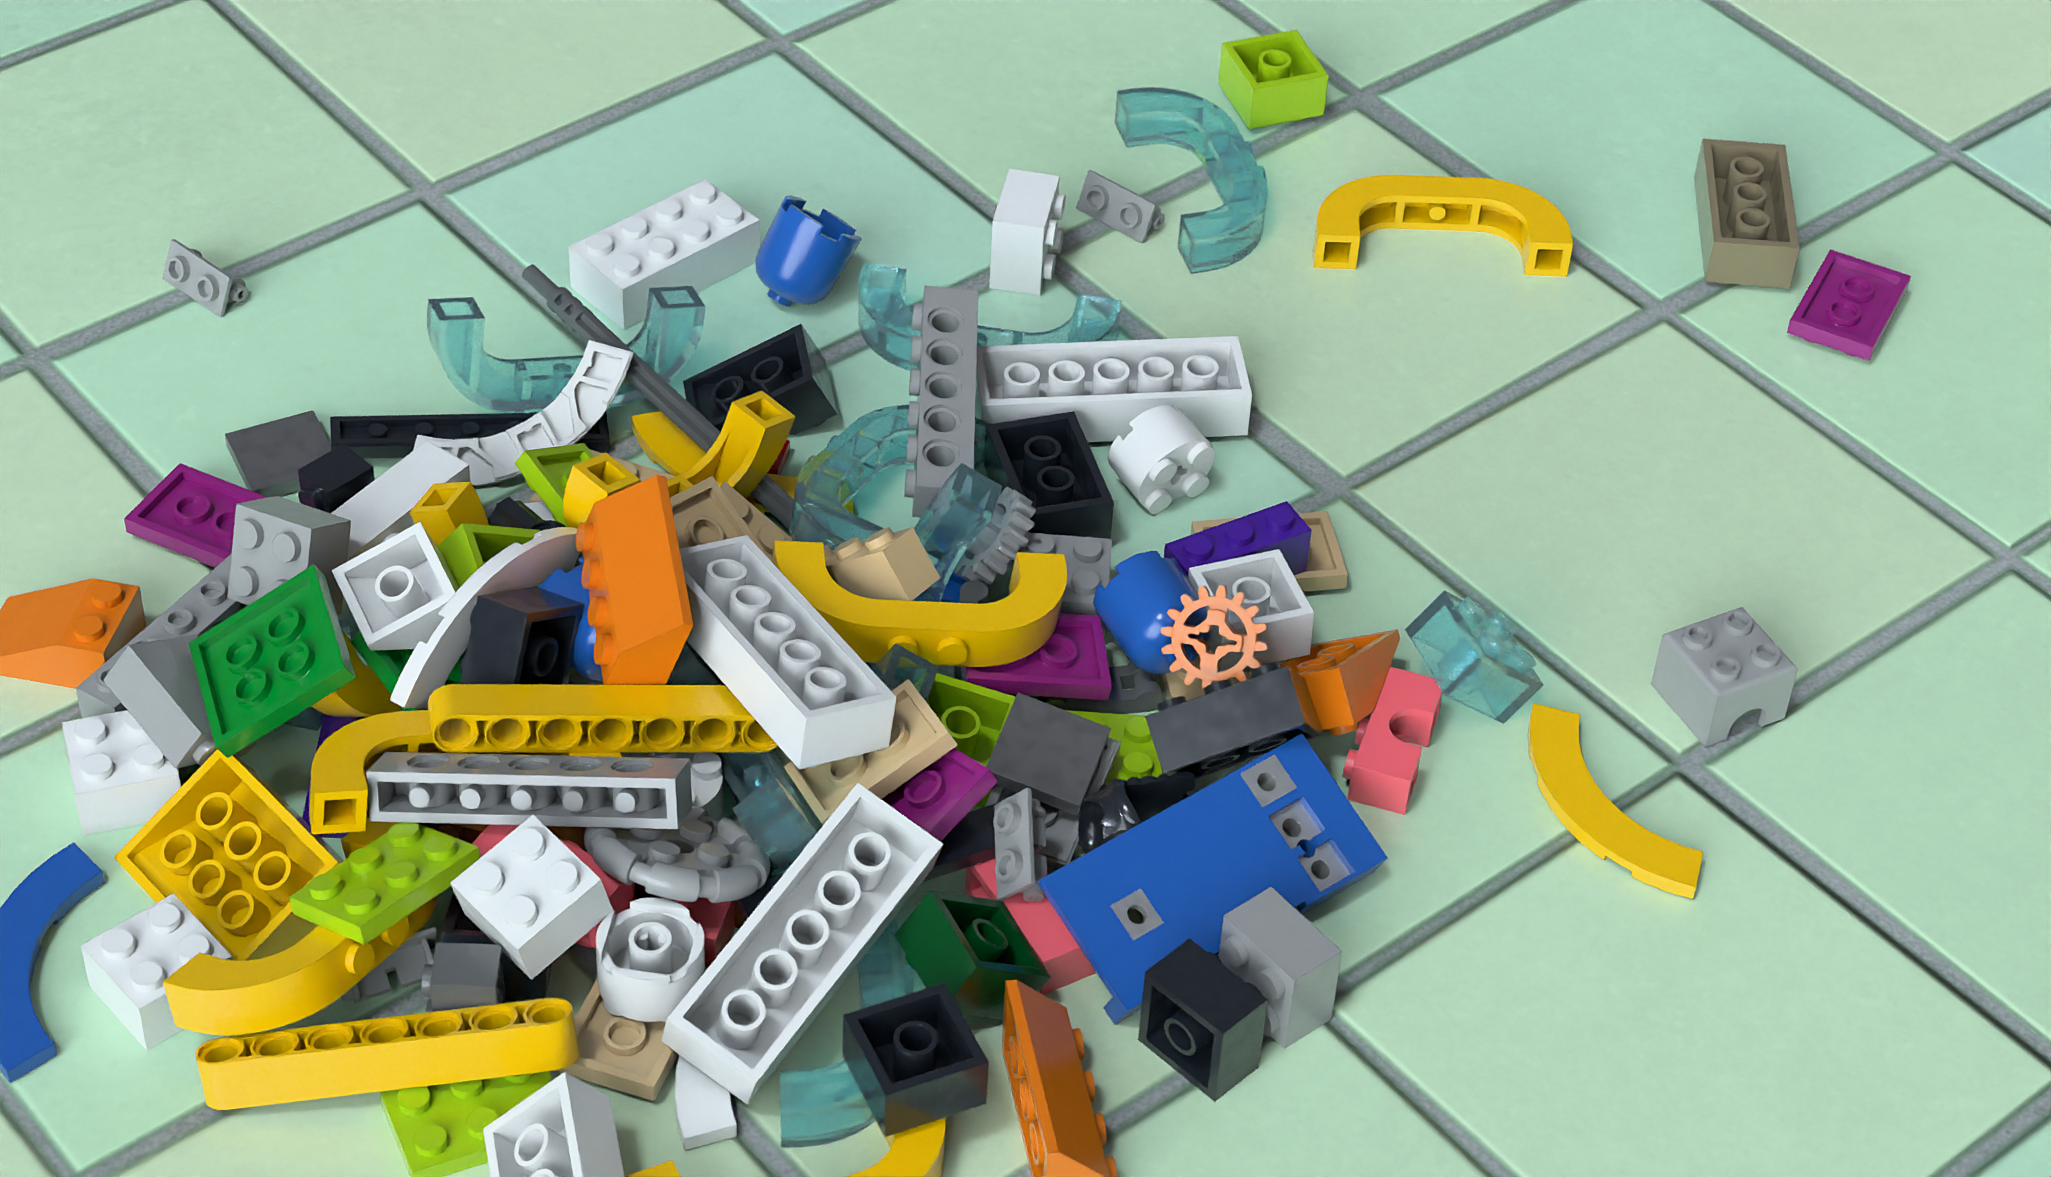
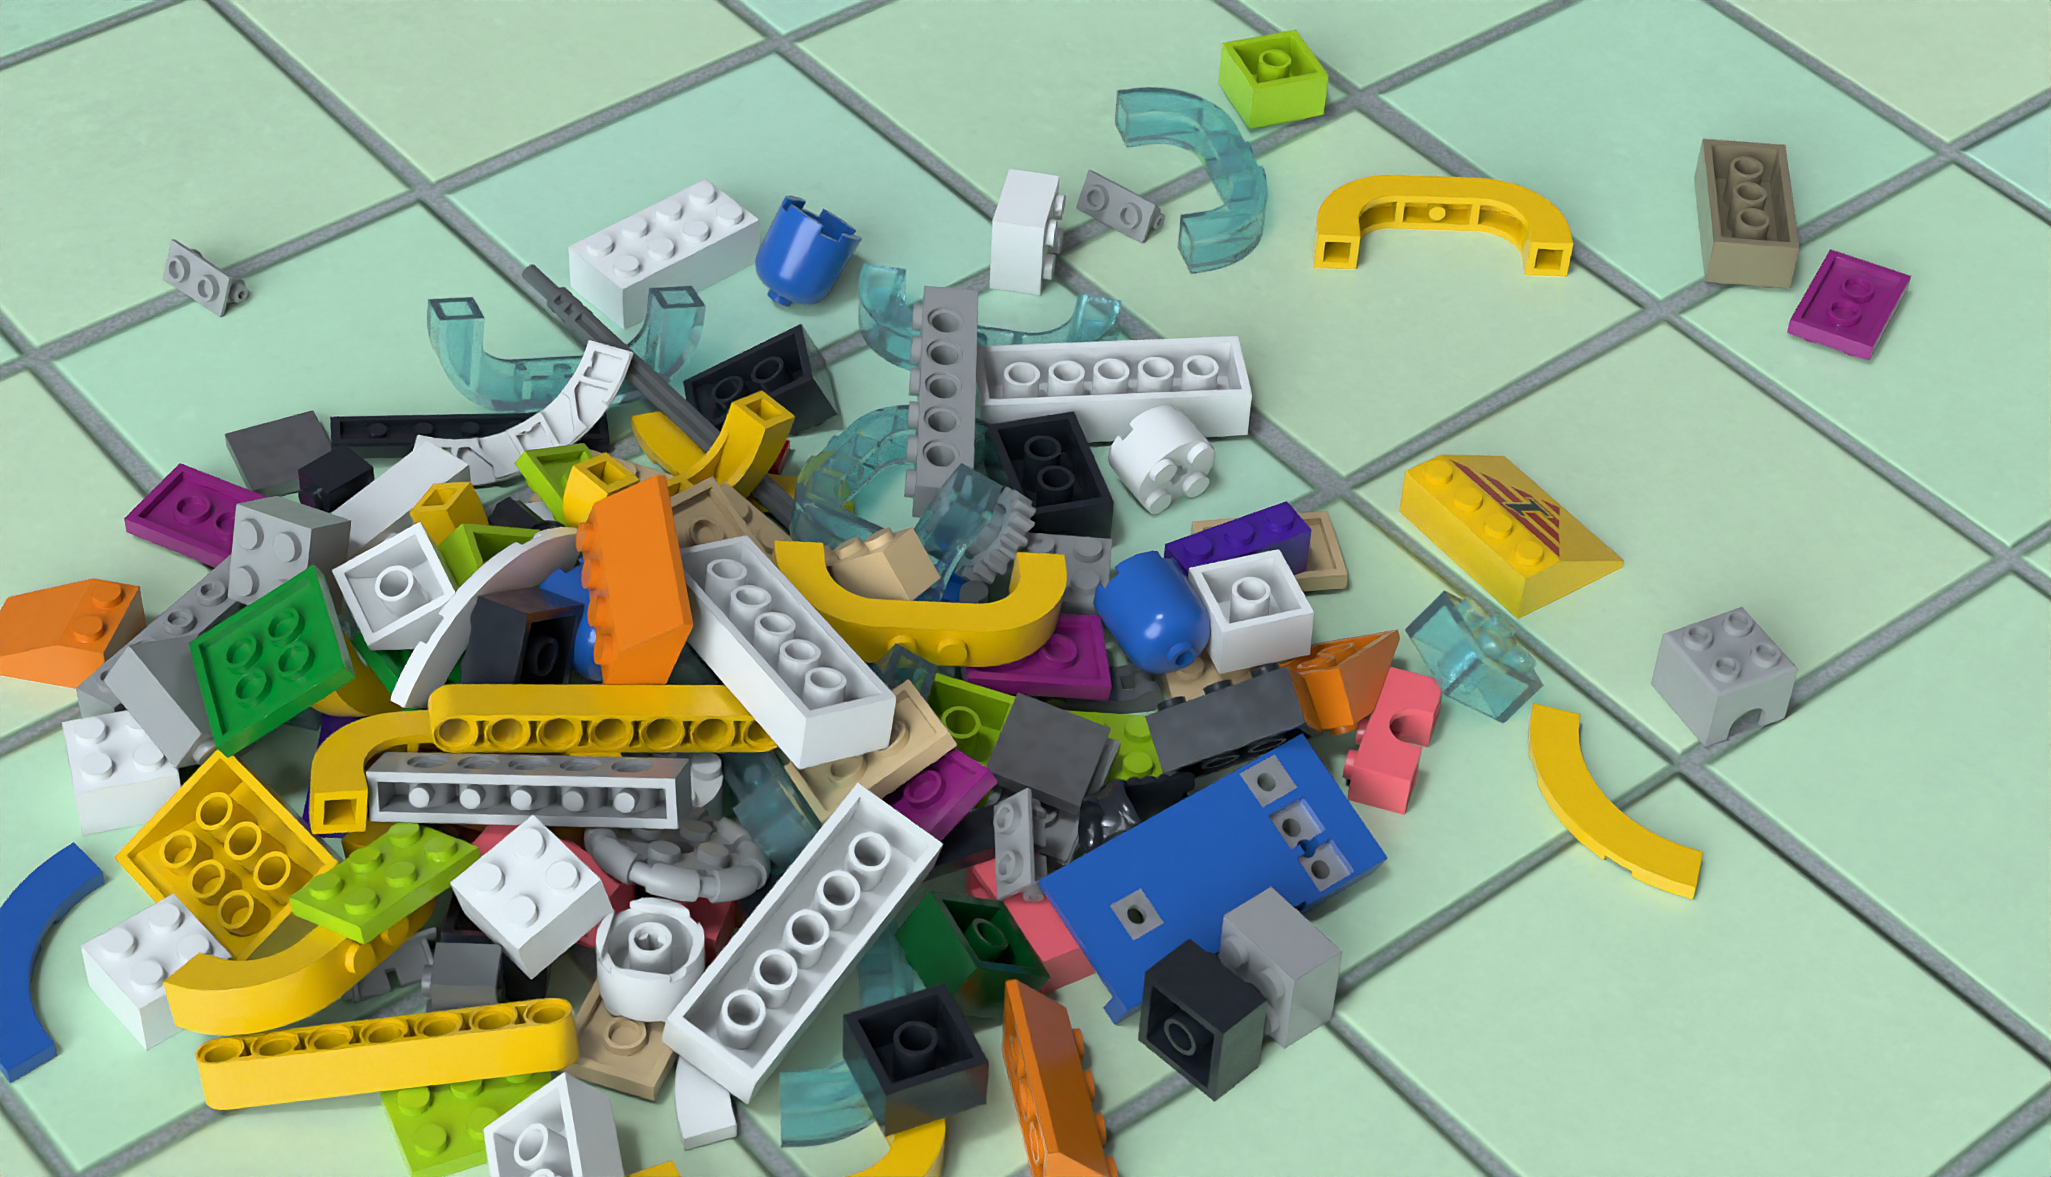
(1217, 615): gear -> none
(1503, 530): none -> yellow slope

